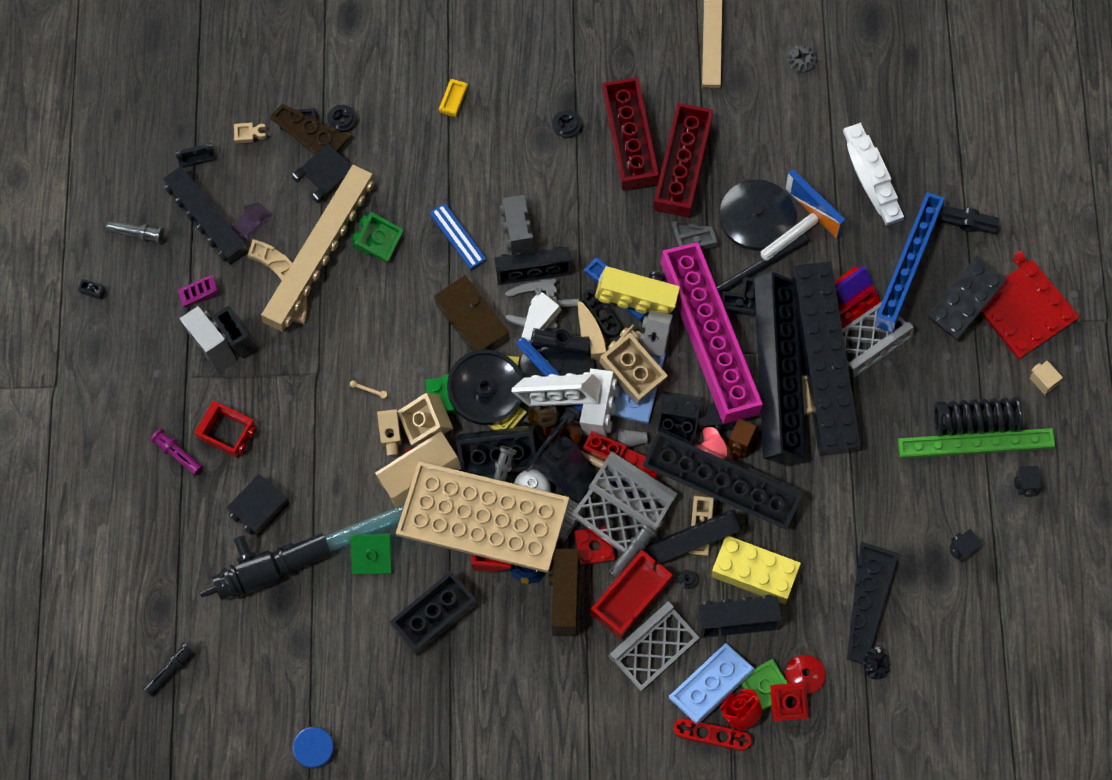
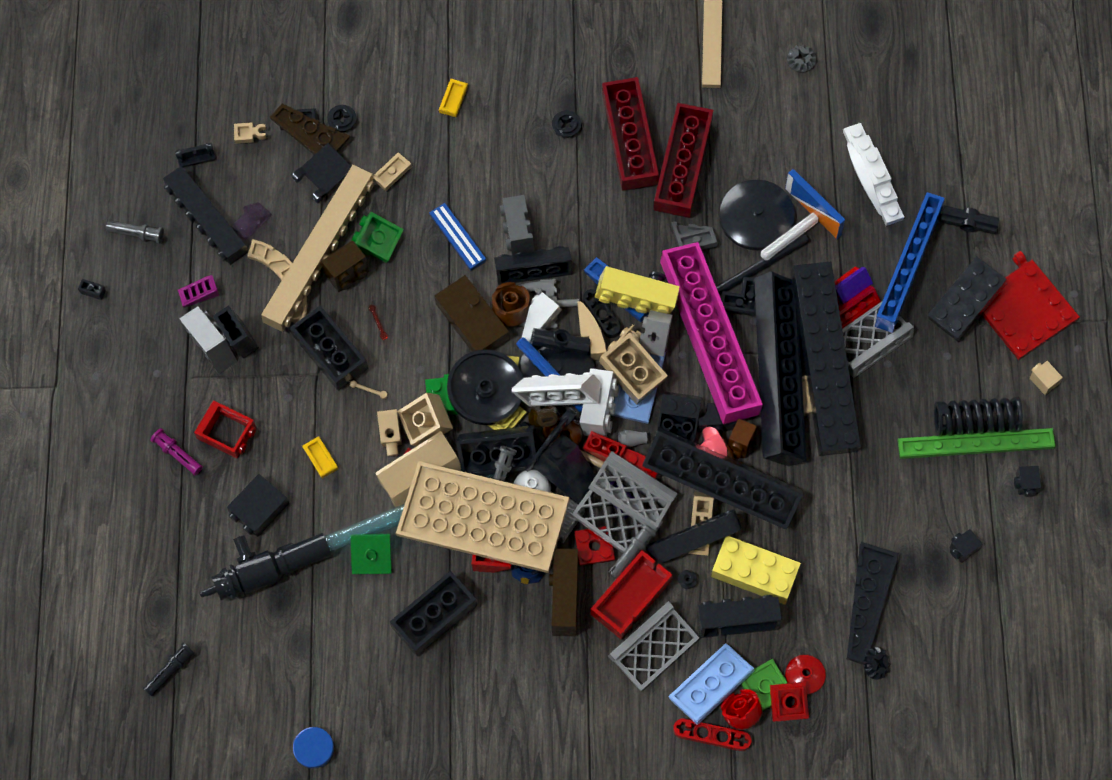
(320, 457): none -> yellow tile
(329, 347): none -> black brick
(345, 266): none -> dark brown brick
(383, 335): none -> clear red hinge
(392, 171): none -> tan plate
(511, 303): none -> reddish brown brick

